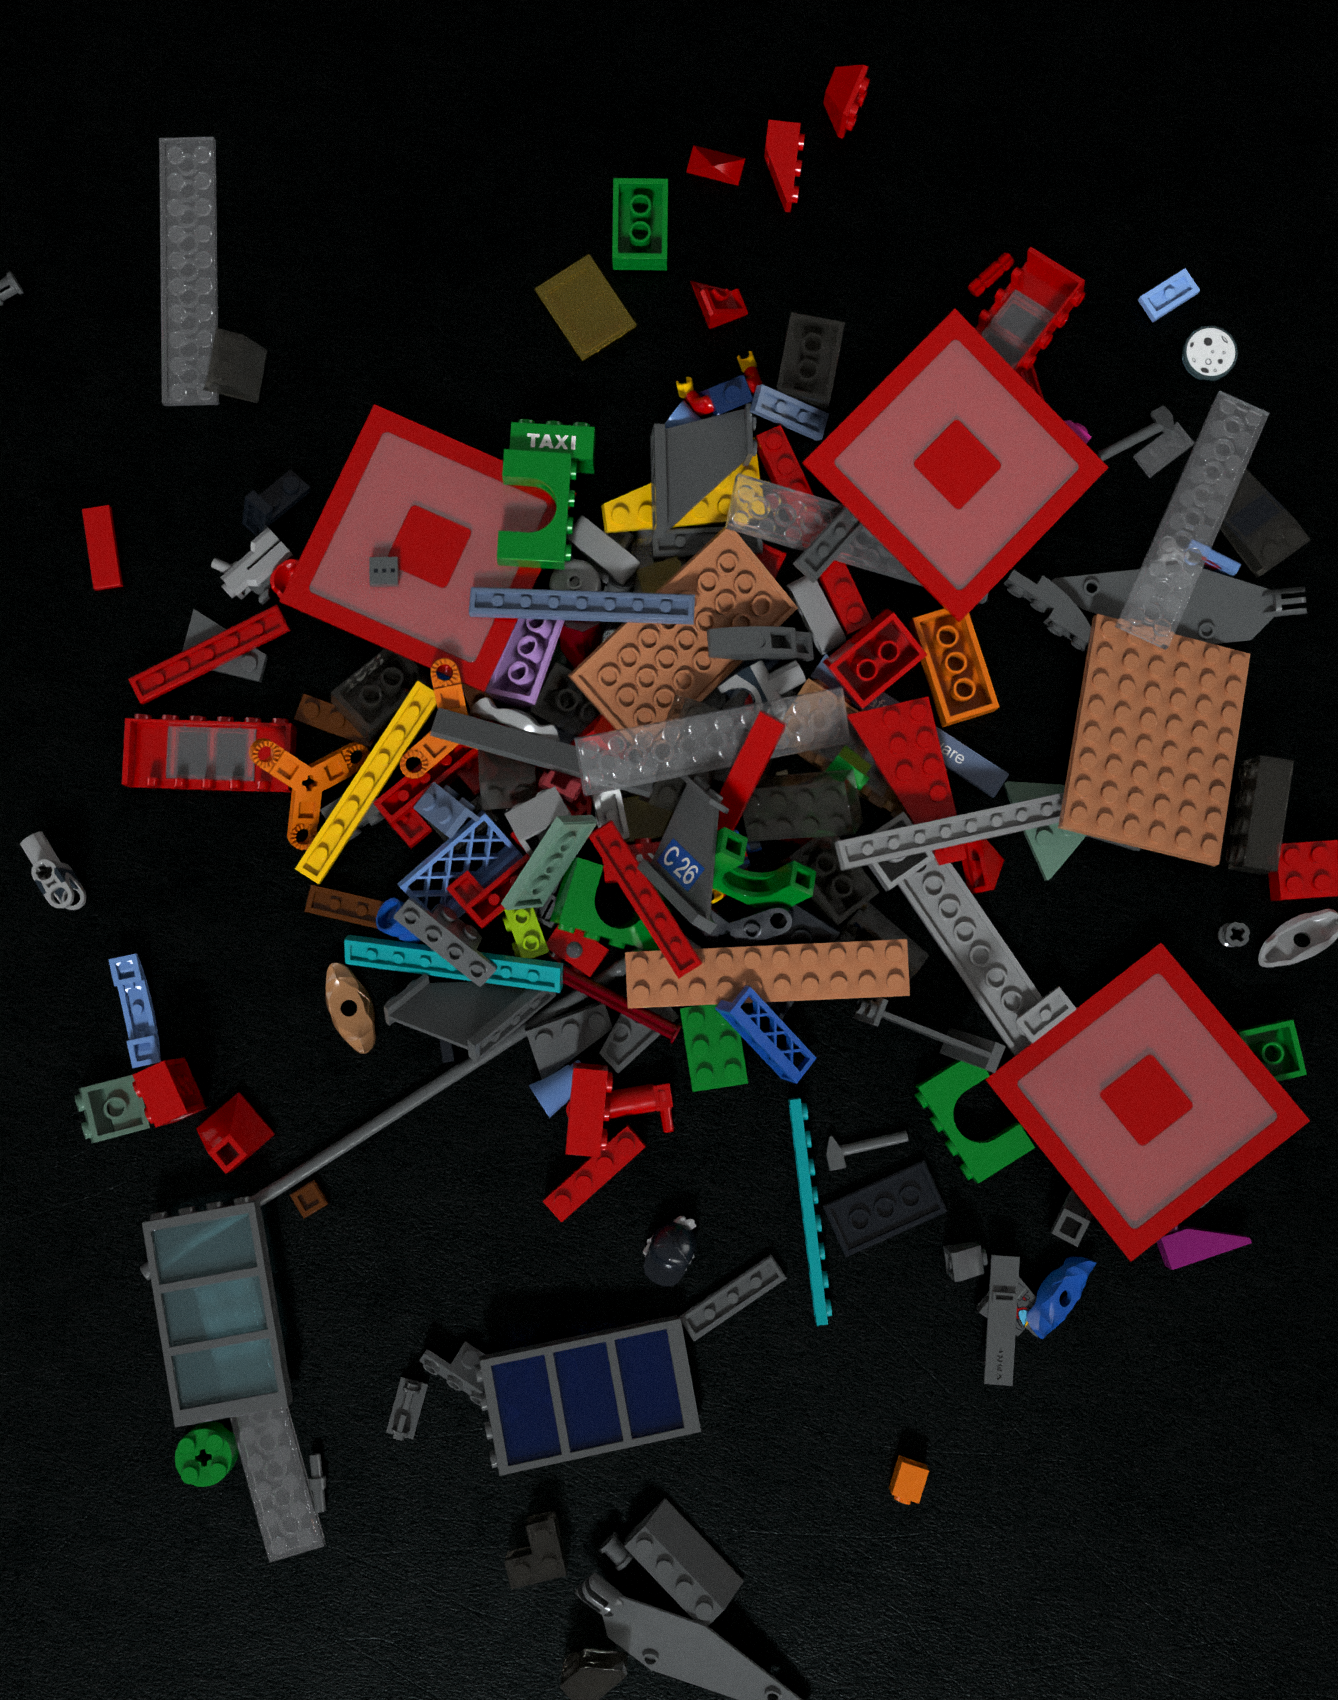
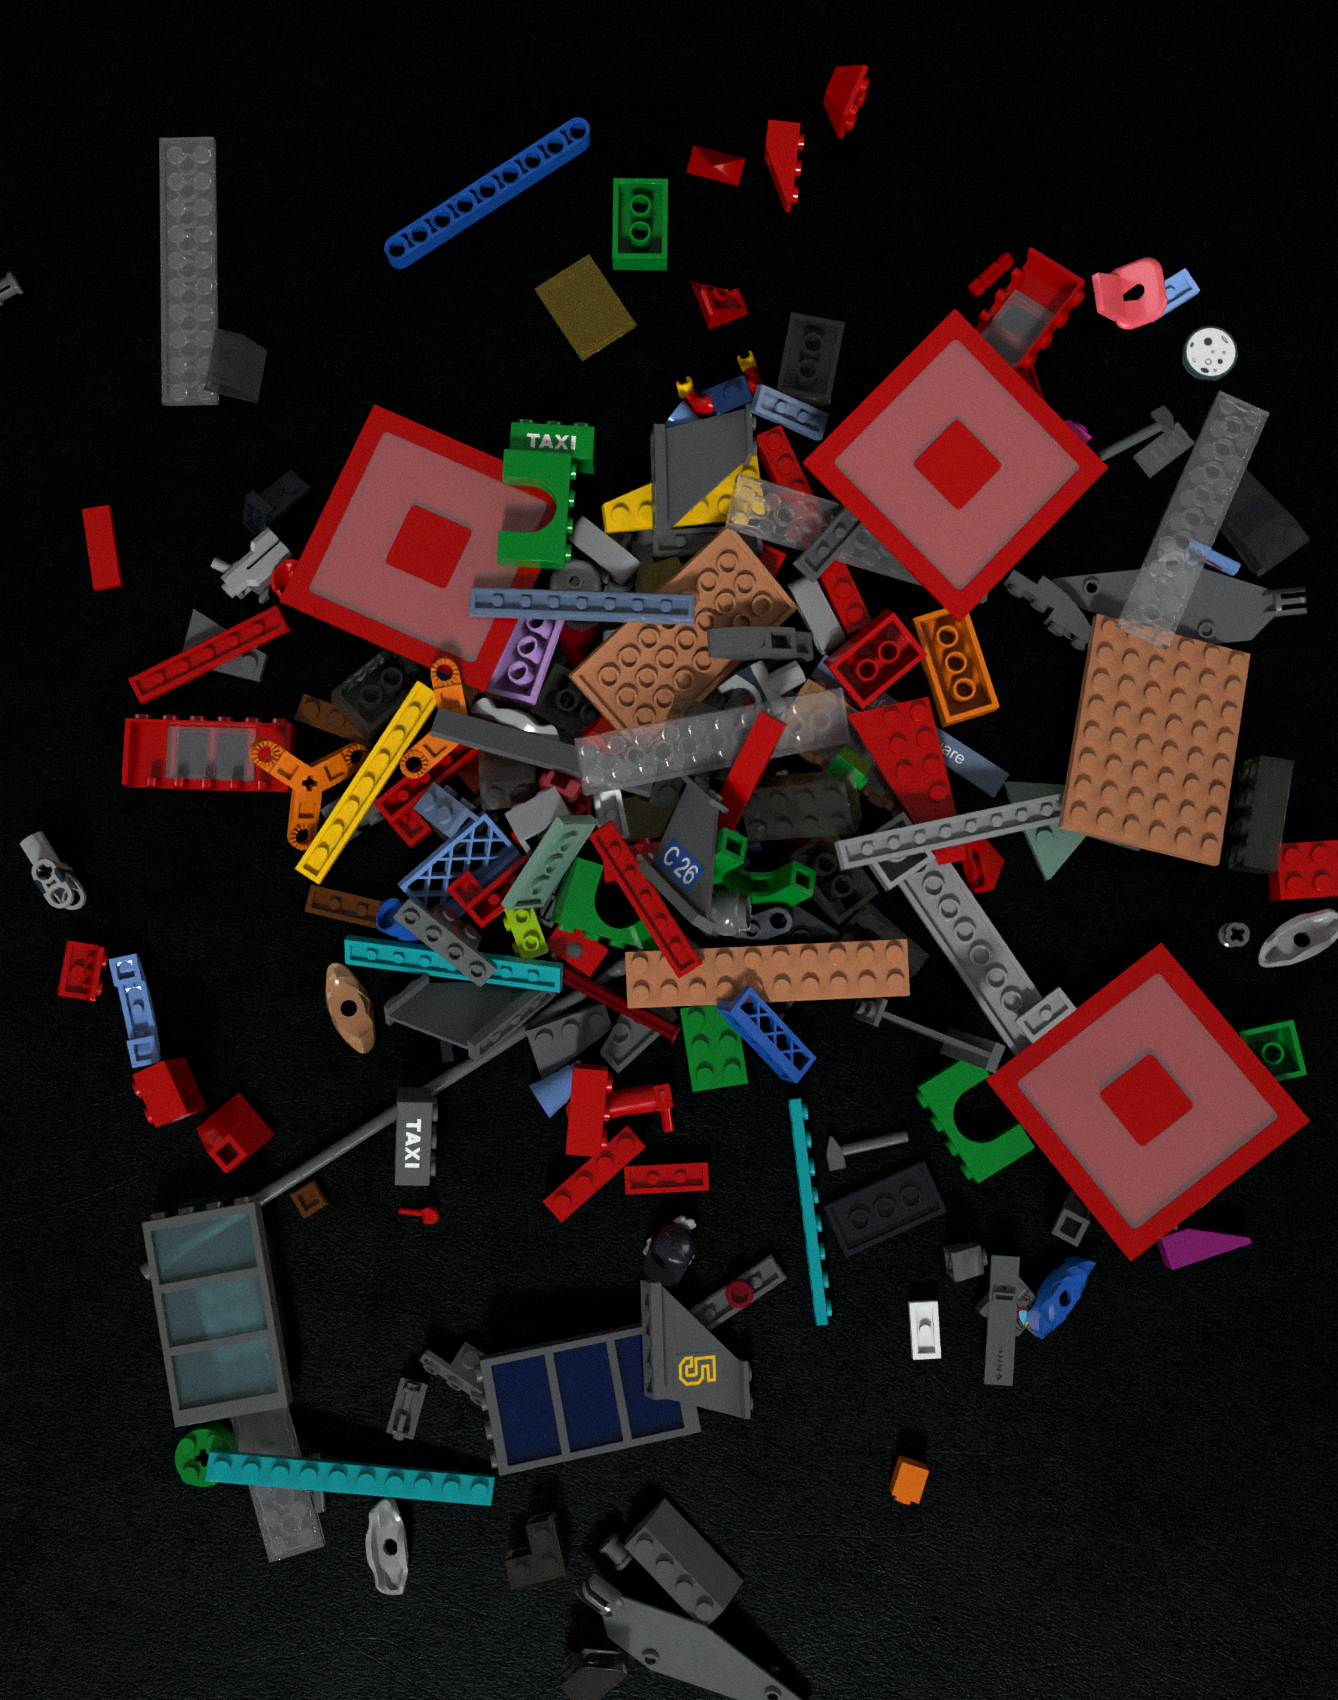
(82, 970): none -> red bracket
(111, 1109): sand green plate -> none
(349, 1477): none -> teal plate
(383, 572): dark grey tile -> none
(388, 1568): none -> light grey piece
(415, 1136): none -> dark grey brick
(429, 1214): none -> red hand
(492, 181): none -> blue beam
(666, 1177): none -> red plate
(686, 1360): none -> dark grey piece
(730, 912): none -> dark grey piece
(739, 1293): none -> dark red tile
(924, 1329): none -> white plate
(1135, 313): none -> coral piece

